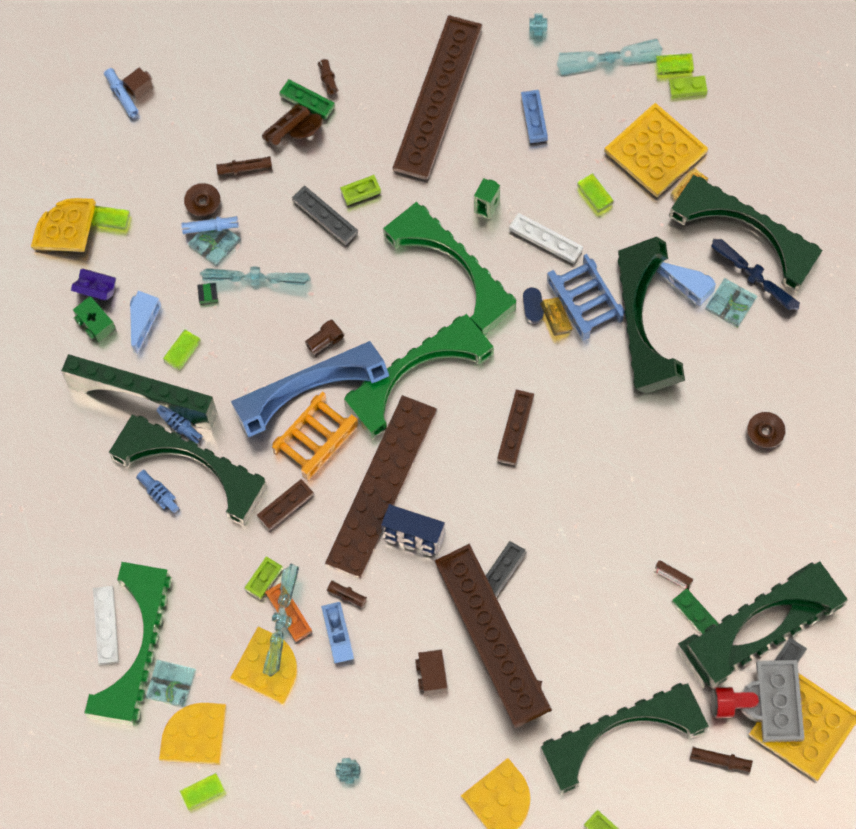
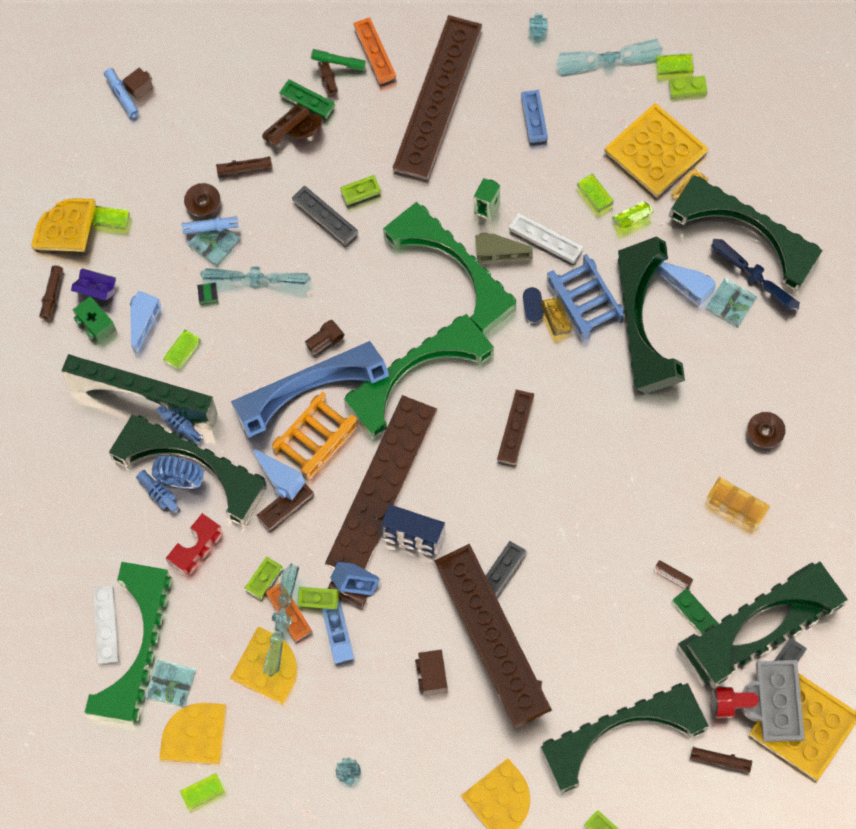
(49, 299): none -> reddish brown pin
(177, 472): none -> medium blue gear
(186, 559): none -> red arch
(283, 478): none -> light blue slope
(318, 597): none -> lime plate
(349, 62): none -> green piece
(354, 579): none -> medium blue slope
(374, 50): none -> orange plate
(498, 248): none -> olive slope
(632, 215): none -> clear neon green plate
(737, 504): none -> clear yellow brick

